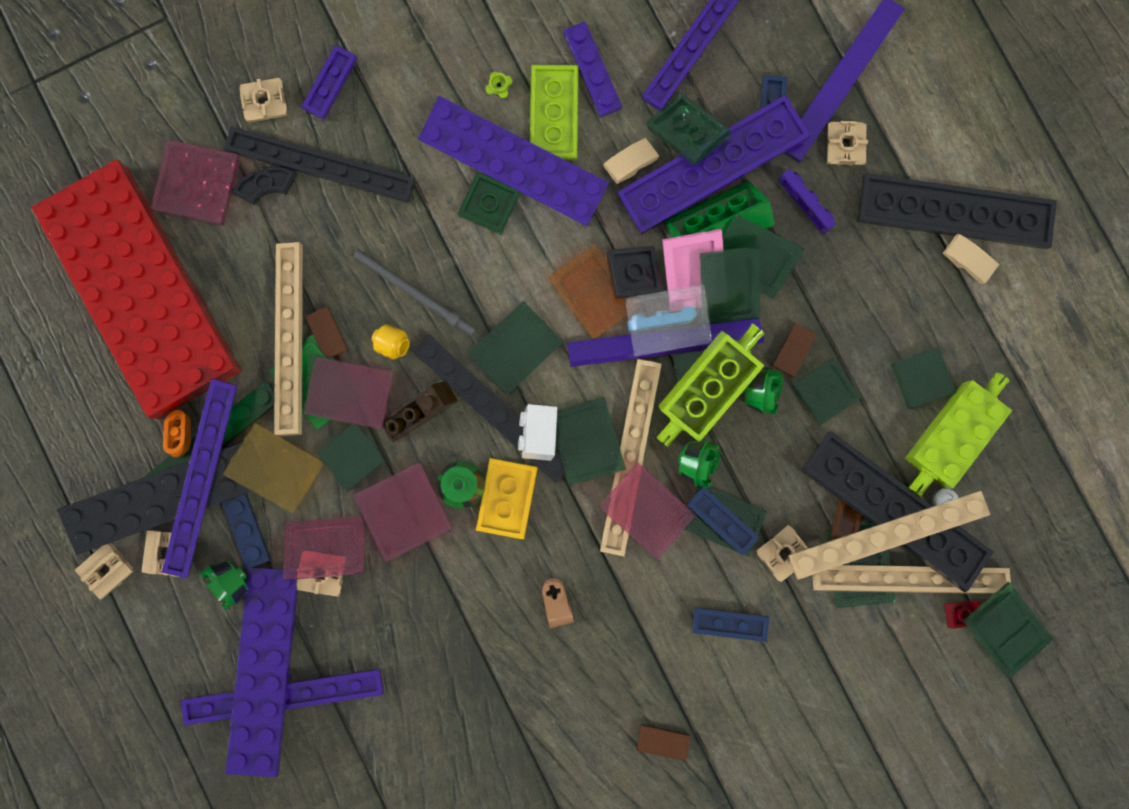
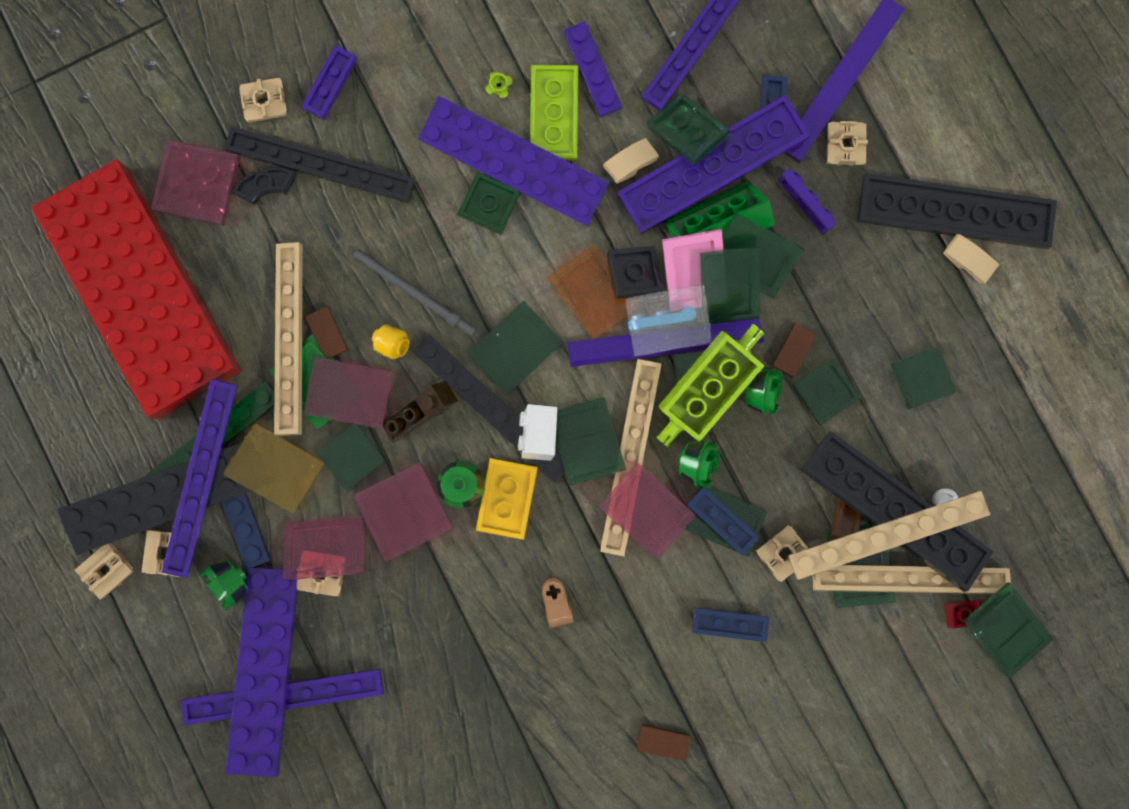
(177, 433): orange plate -> none
(958, 434): lime brick -> none

